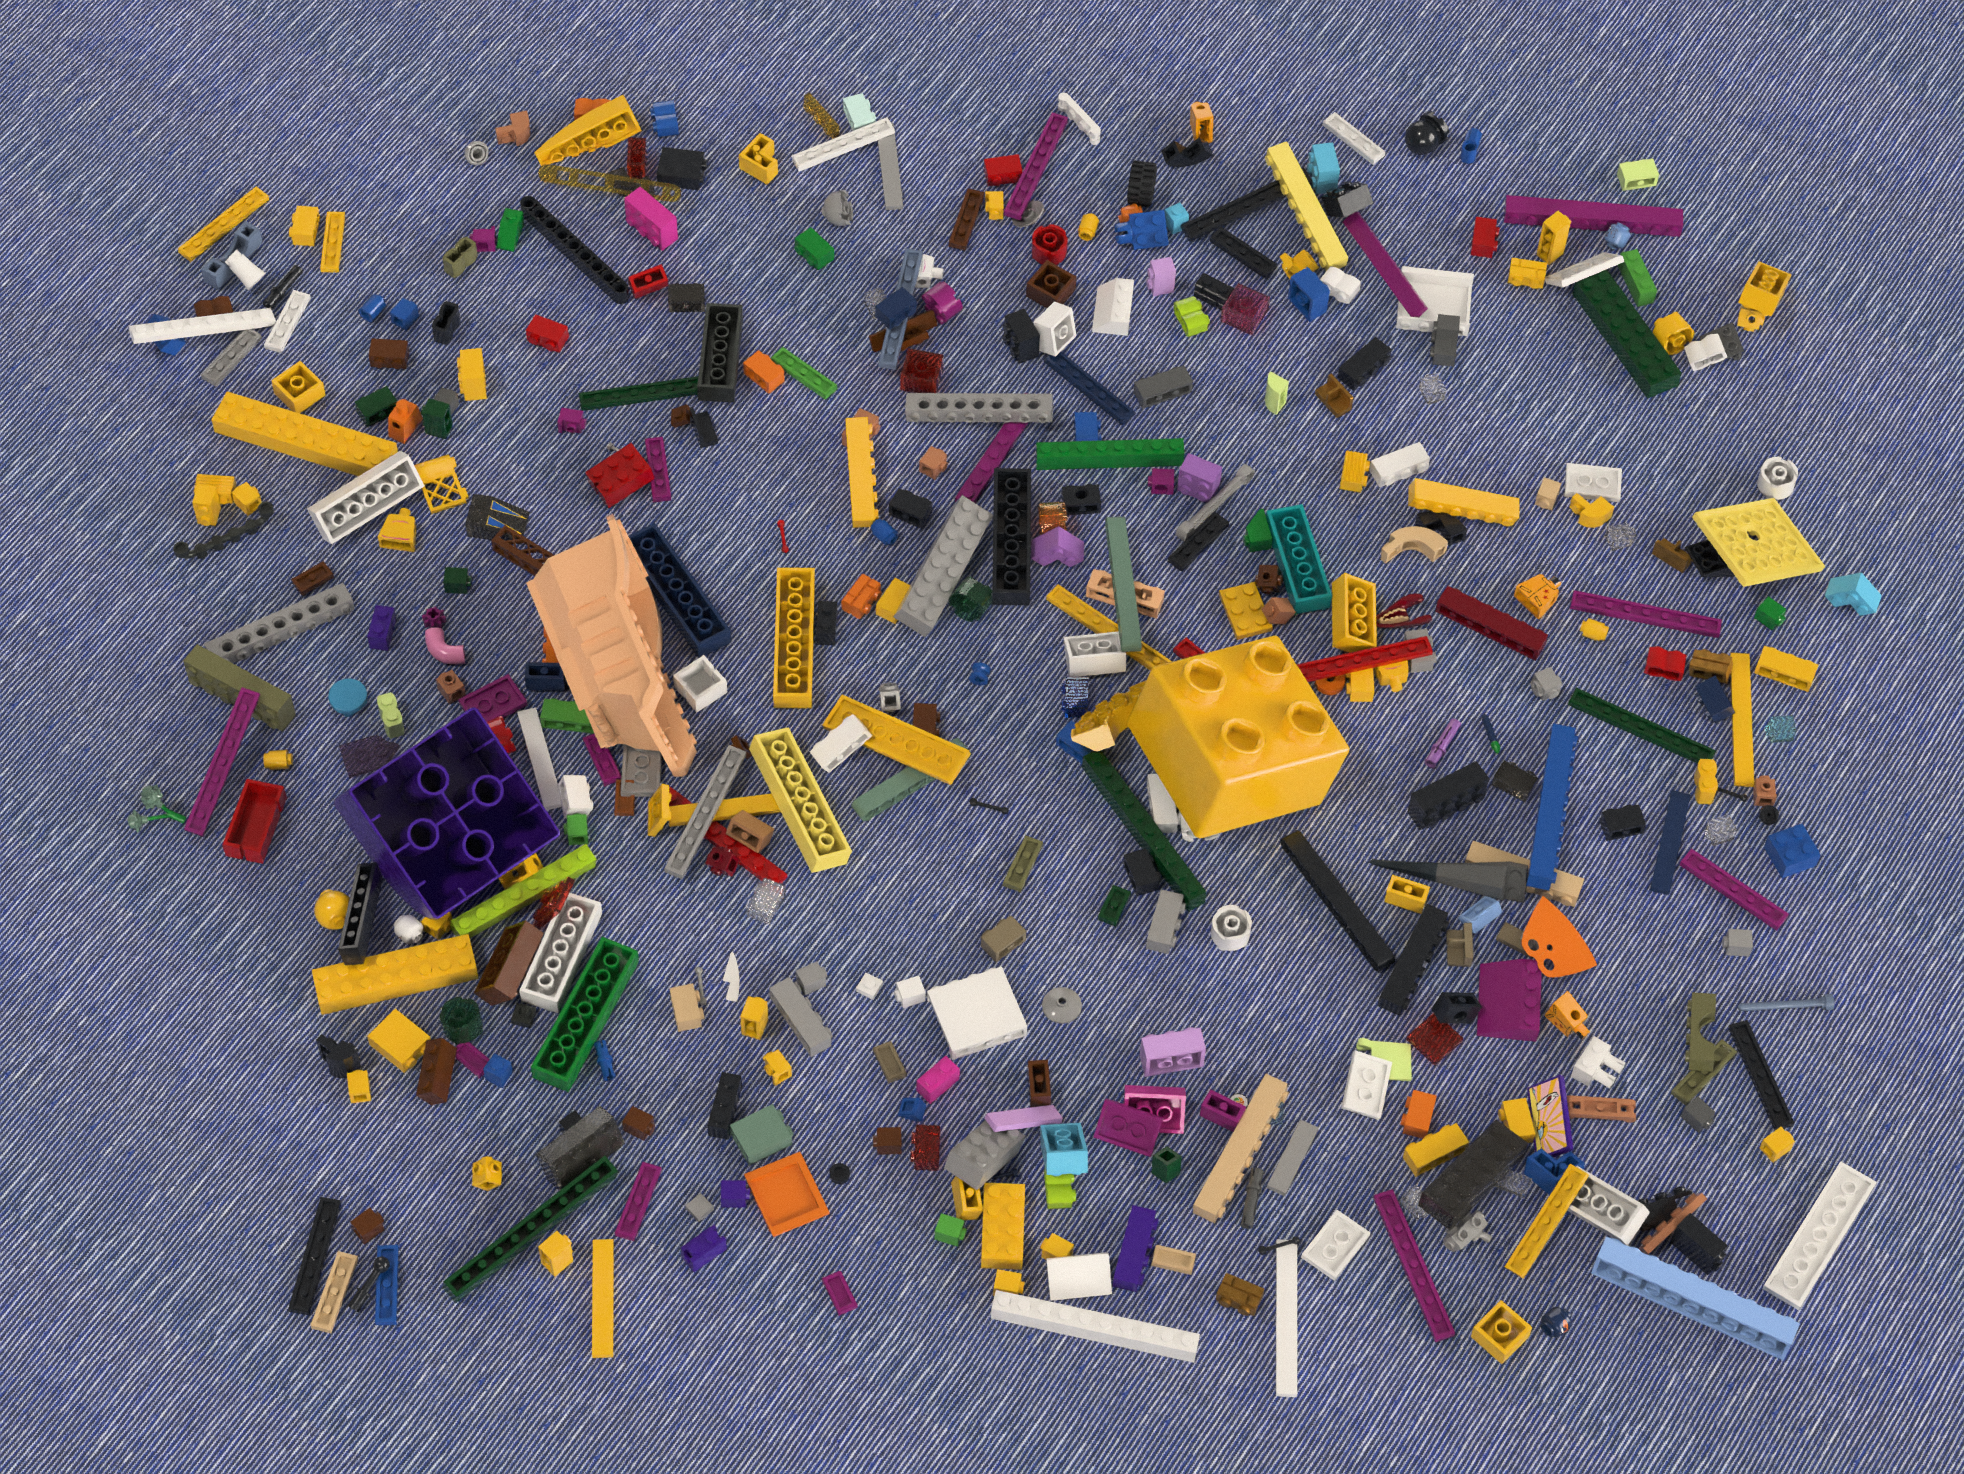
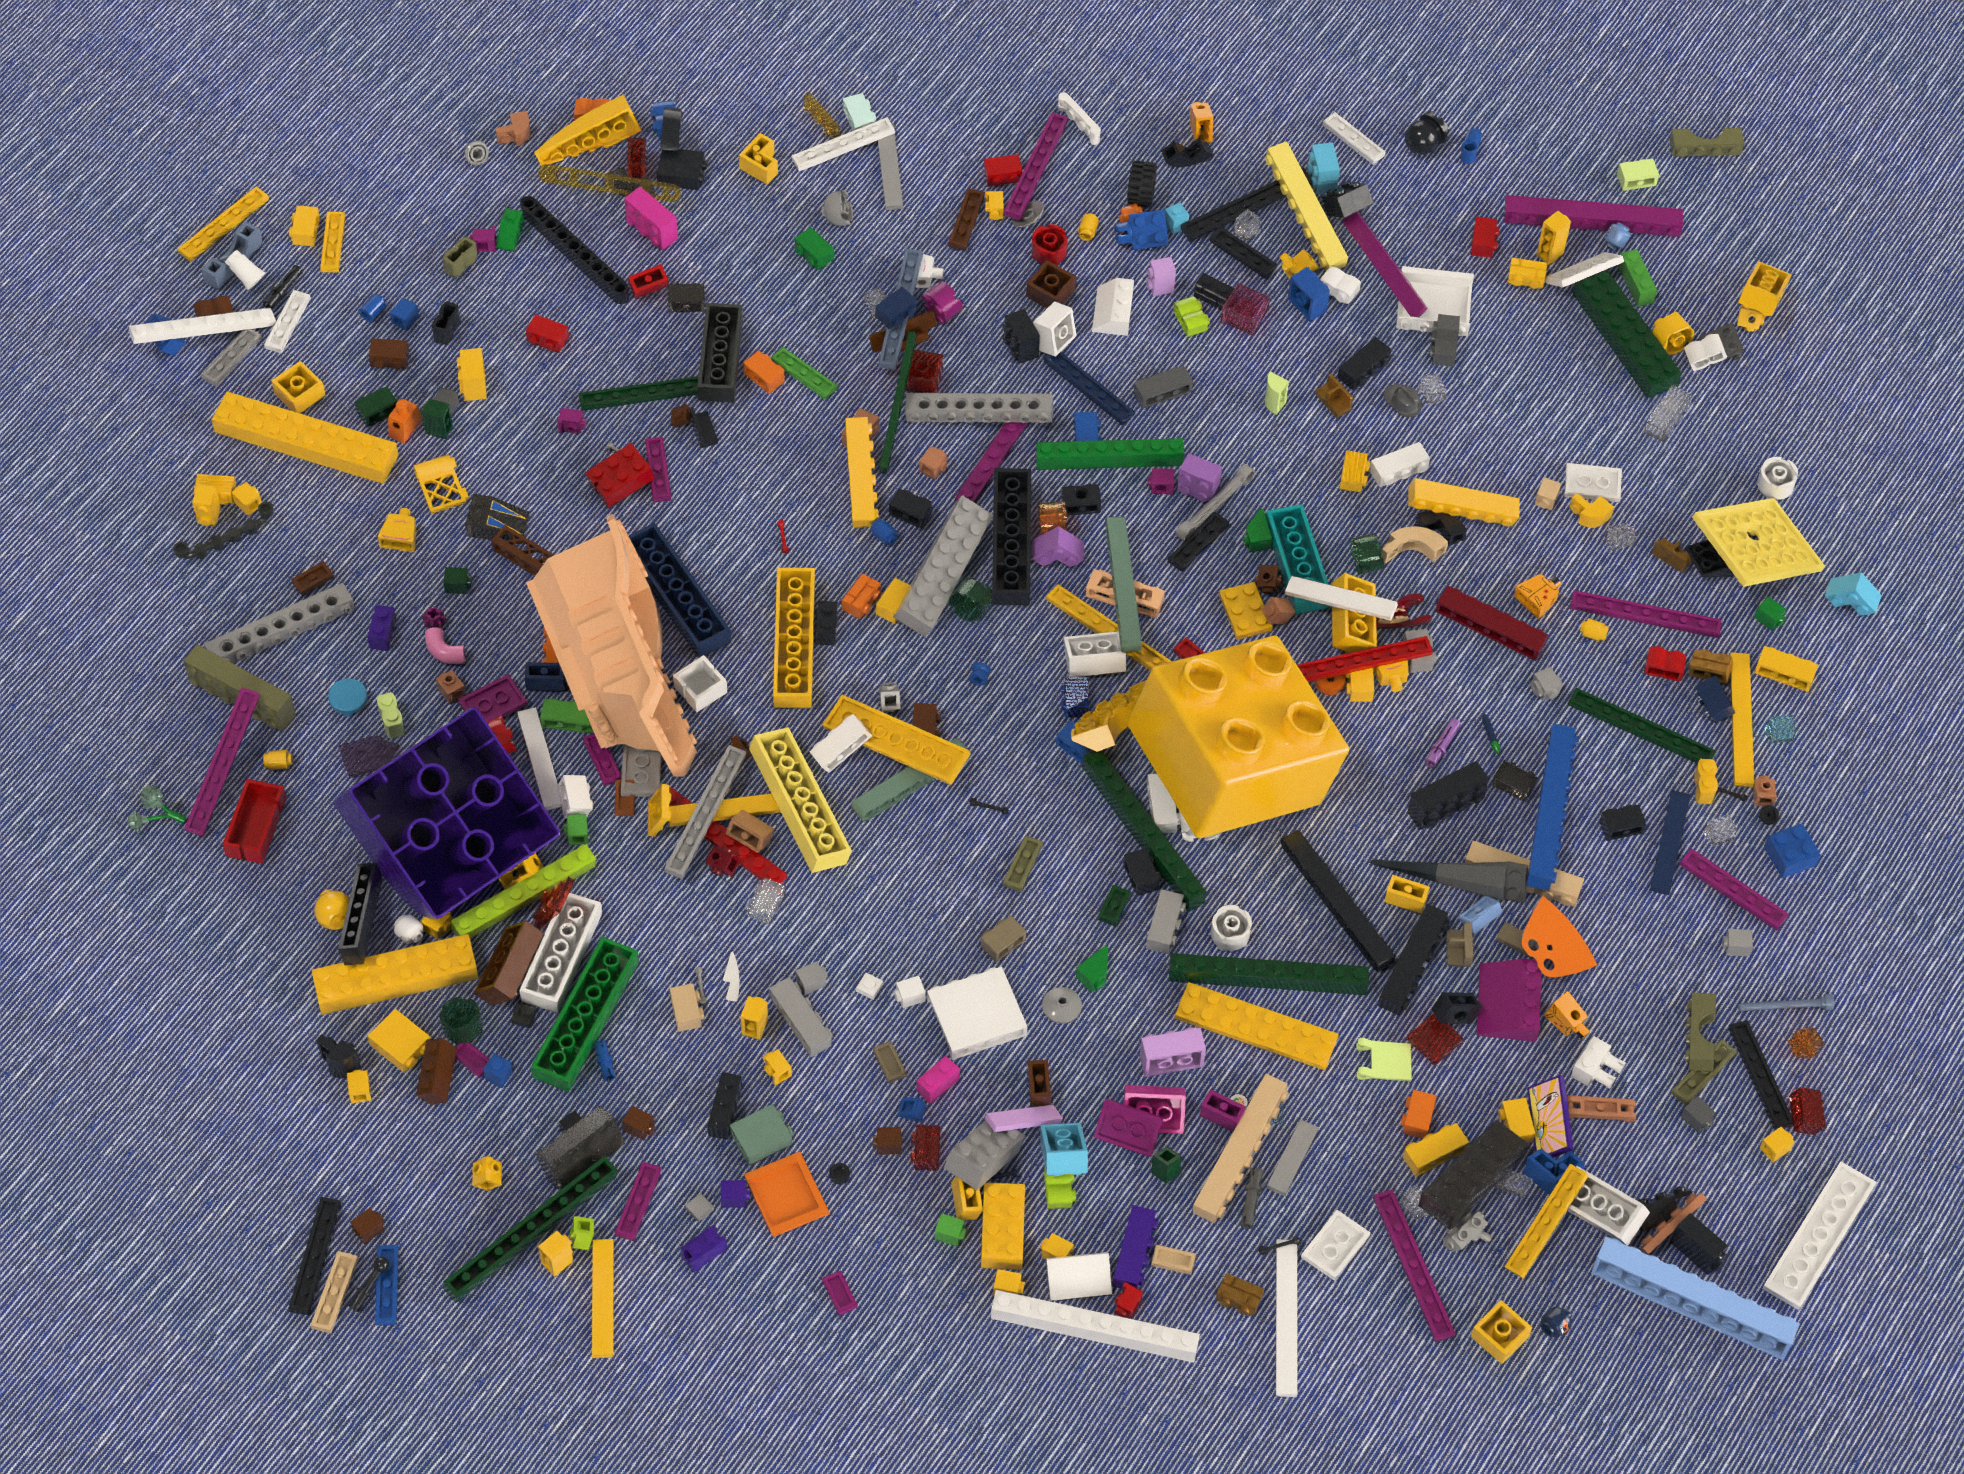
(365, 497): white brick -> none
(582, 1232): none -> lime brick
(671, 128): none -> black brick
(898, 402): none -> dark green tile
(1093, 971): none -> green slope
(1128, 1301): none -> red brick
(1247, 225): none -> clear brick
(1256, 1026): none -> yellow plate
(1268, 974): none -> dark green brick
(1341, 598): none -> white tile
(1366, 554): none -> clear green brick
(1366, 1085): white tile -> none
(1403, 400): none -> dark grey piece
(1668, 413): none -> clear brick
(1686, 143): none -> olive arch
(1805, 1043): none -> clear orange brick
(1807, 1111): none -> clear red brick

